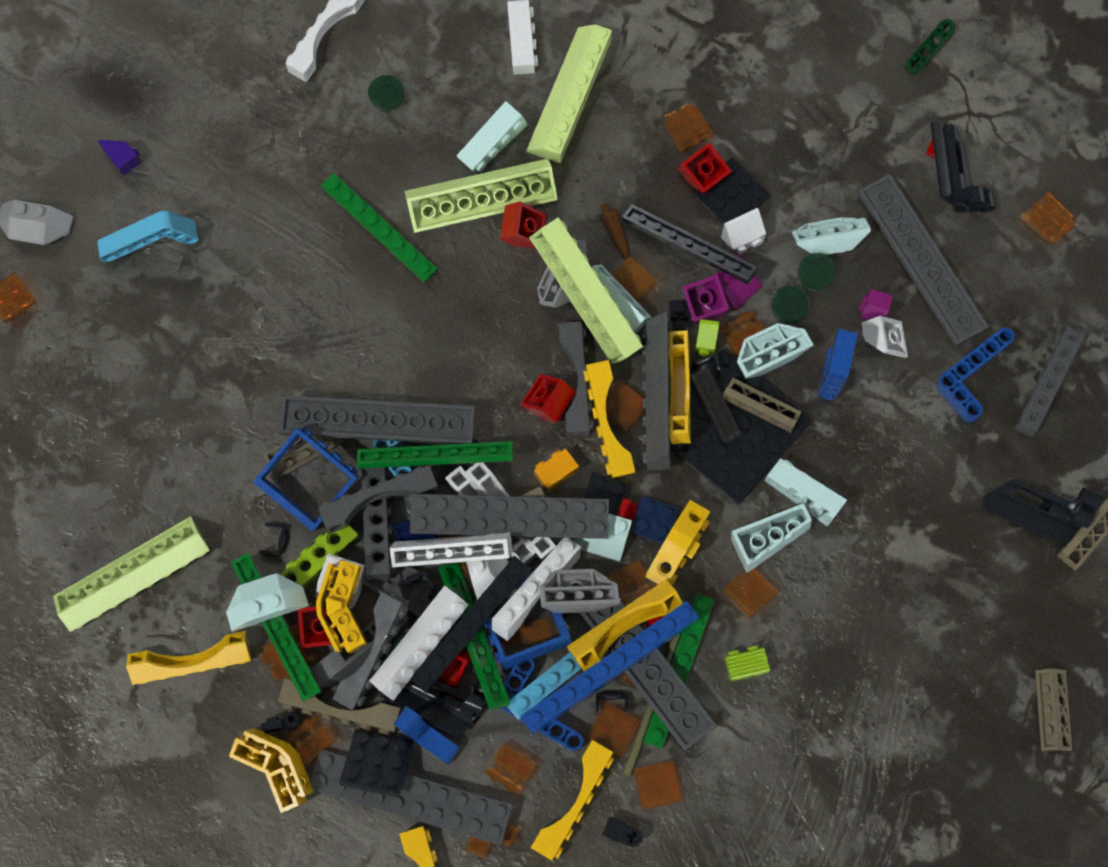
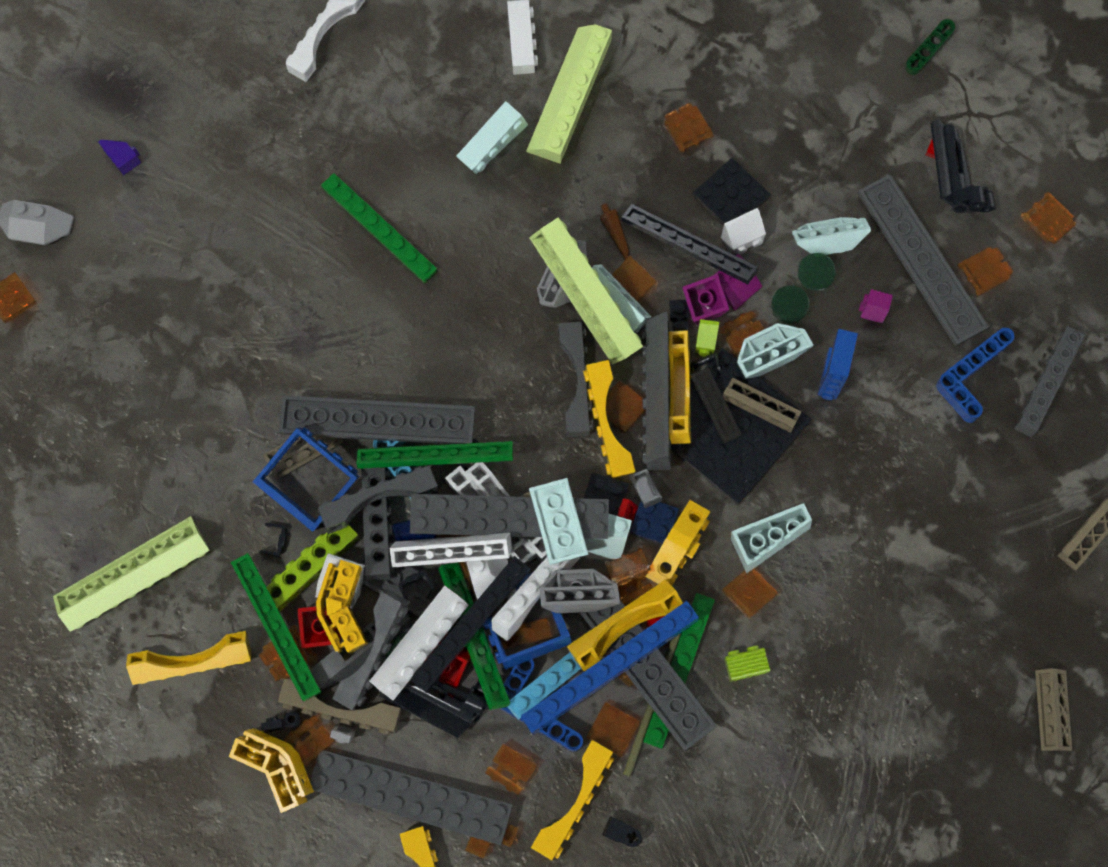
(145, 232): medium azure beam -> none
(264, 600): light aqua wedge -> none
(342, 733): none -> light grey plate
(376, 763): black plate -> none
(386, 93): clear green tile -> none
(416, 728): blue beam -> none
(480, 195): yellowish green slope -> none
(520, 223): red slope -> none
(548, 398): red slope -> none
(556, 469): light orange brick -> none
(558, 521): none -> light aqua tile
(611, 696): black piece -> none
(627, 567): none -> clear orange plate
(645, 488): none -> dark grey tile
(657, 785): clear orange plate -> none
(704, 168): red slope -> none
(801, 489): light aqua wedge -> none
(885, 335): white slope -> none
(986, 270): none -> clear orange plate
(1056, 518): black panel -> none

